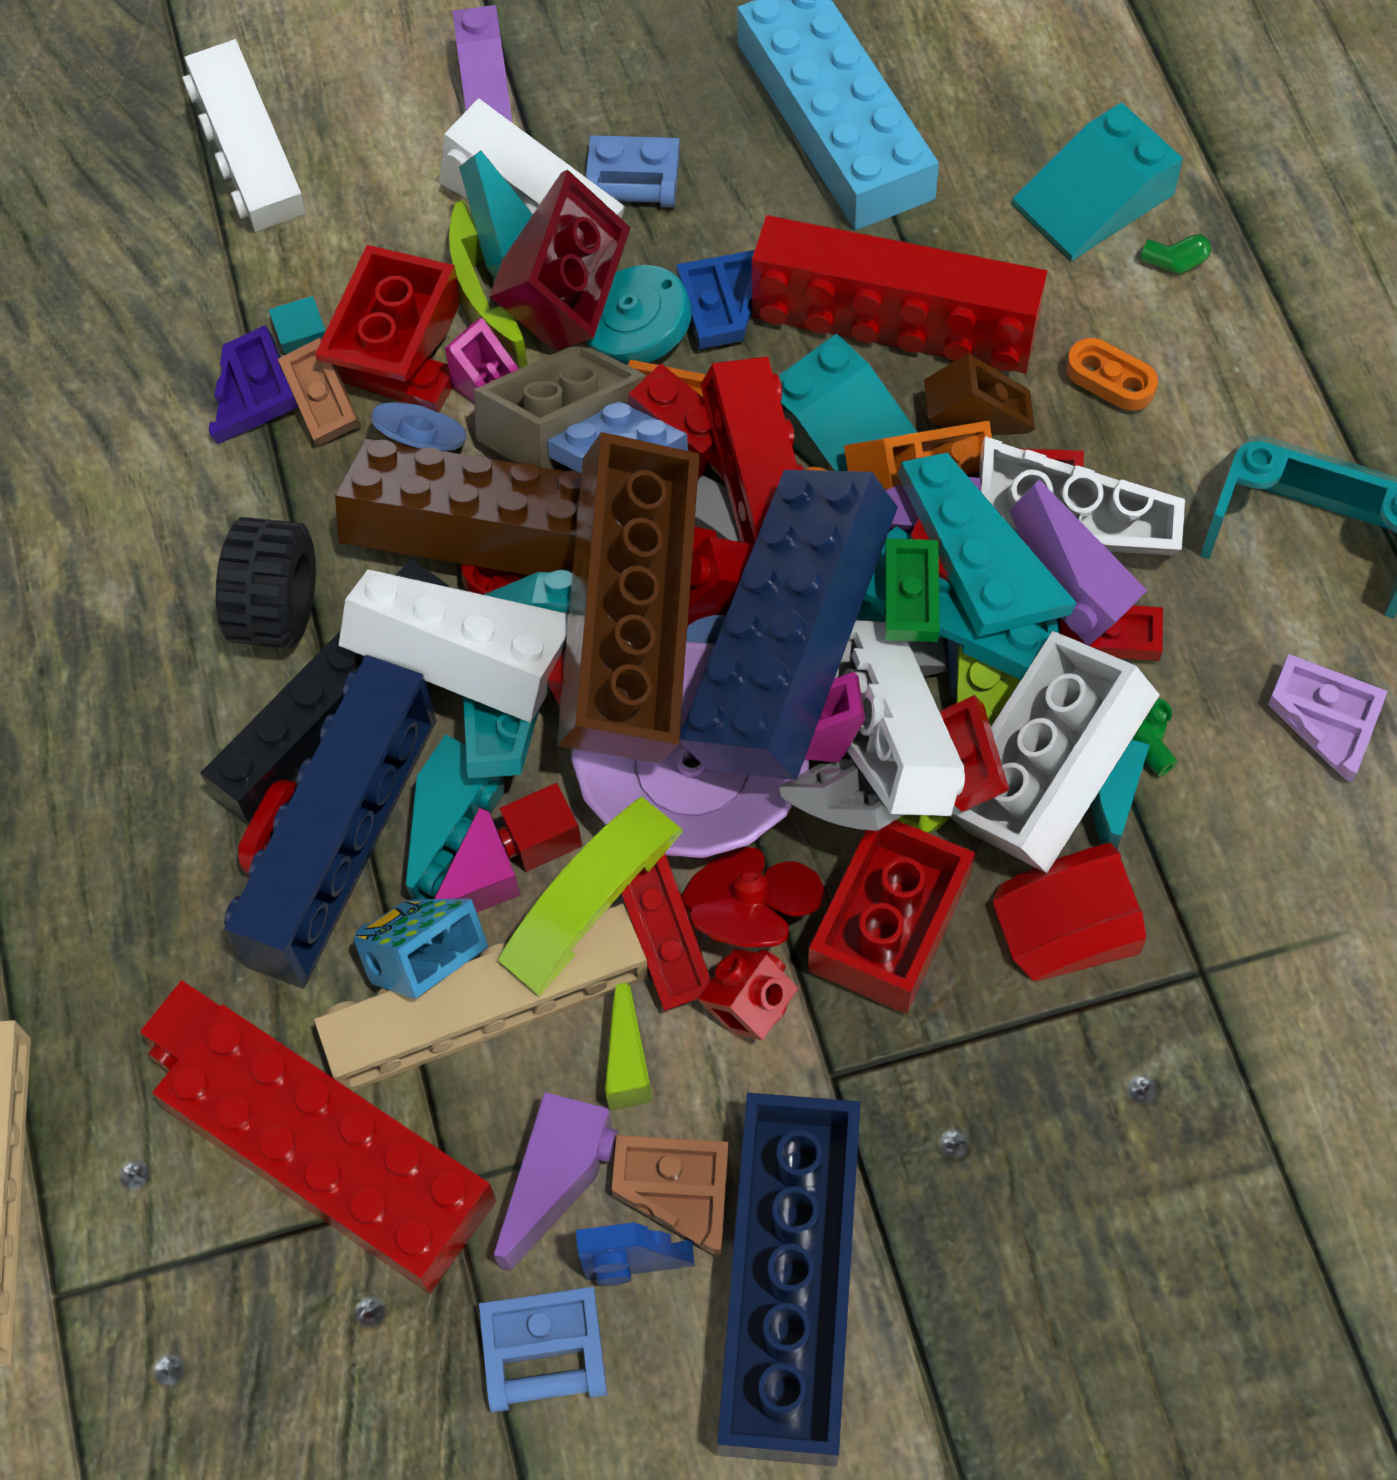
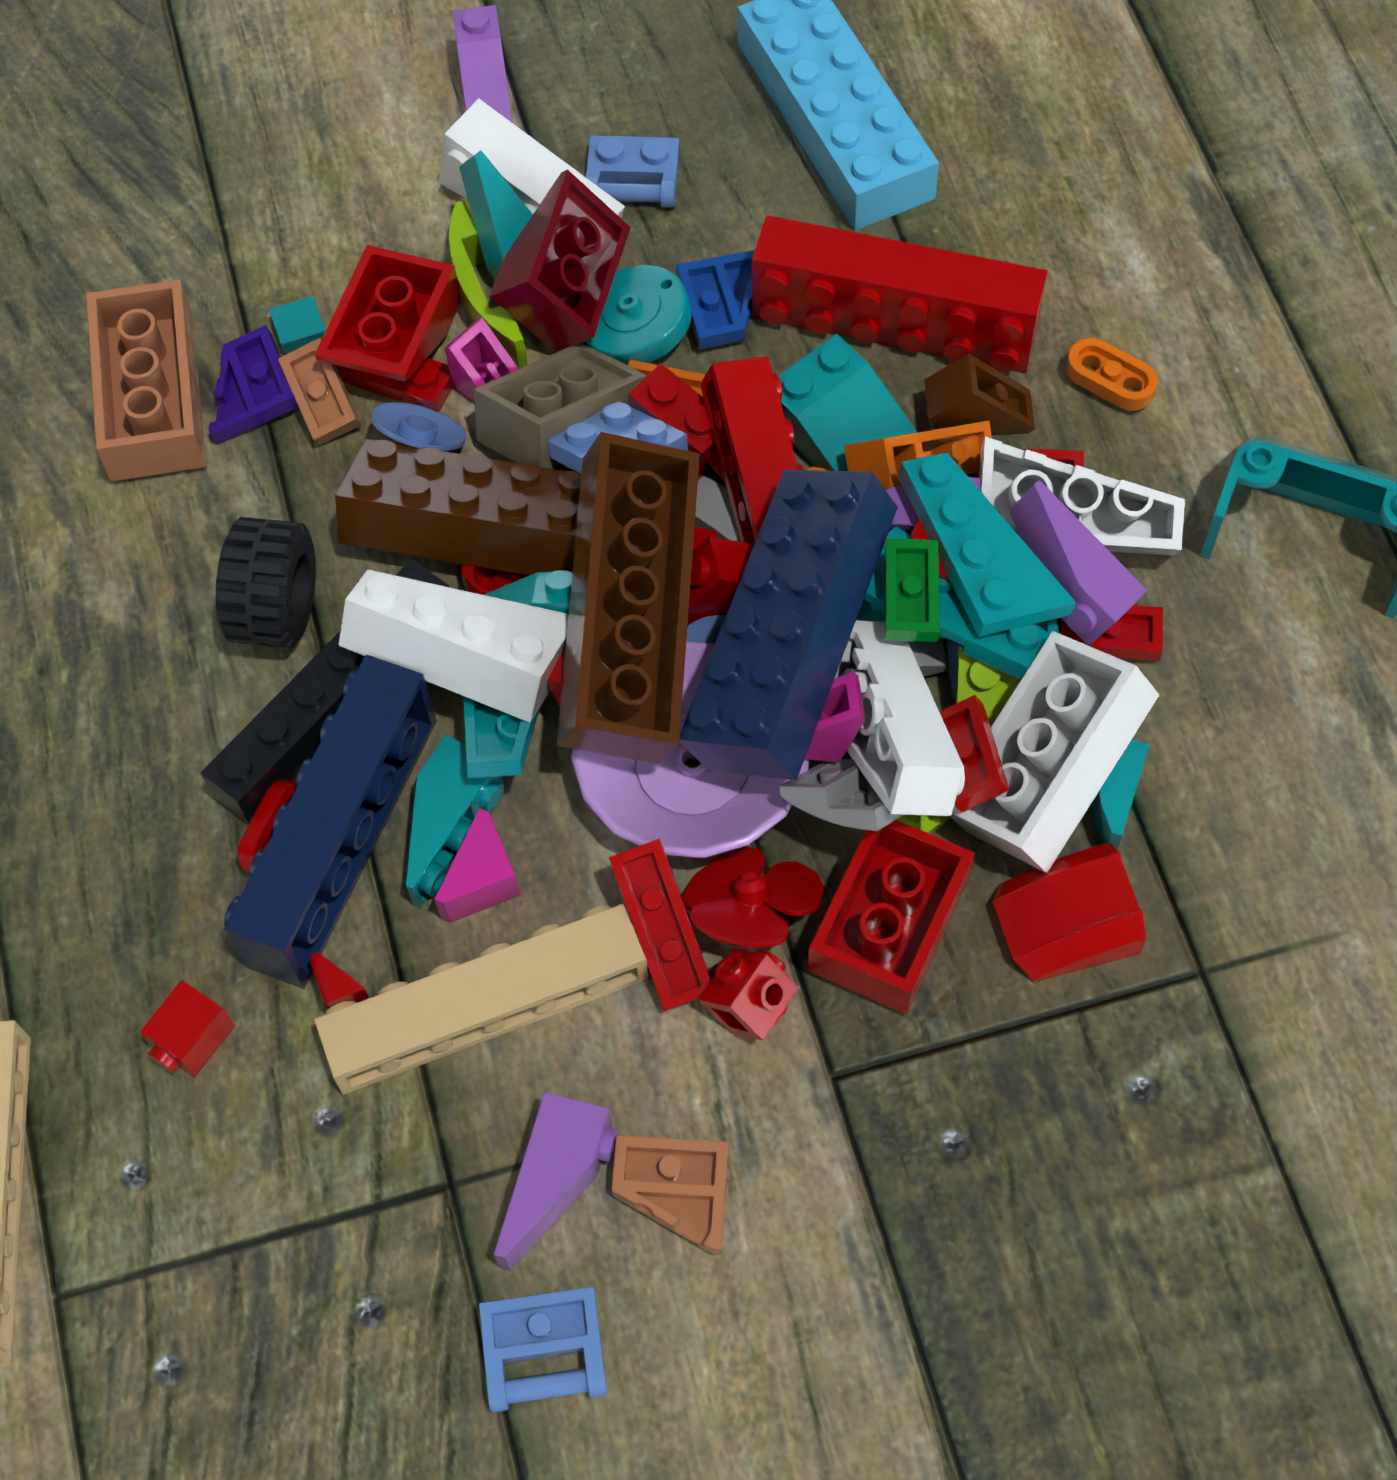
(145, 380): none -> nougat brick
(243, 135): white wedge -> none
(326, 1148): red brick -> none
(334, 983): none -> red slope
(404, 945): dark azure torso -> none
(539, 828): red brick -> none
(585, 891): lime slope -> none
(626, 1072): lime slope -> none
(627, 1249): blue wing -> none
(790, 1281): dark blue brick -> none
(1100, 182): teal slope -> none
(1152, 733): green arm -> none
(1178, 257): green arm -> none
(1328, 711): lavender wing -> none

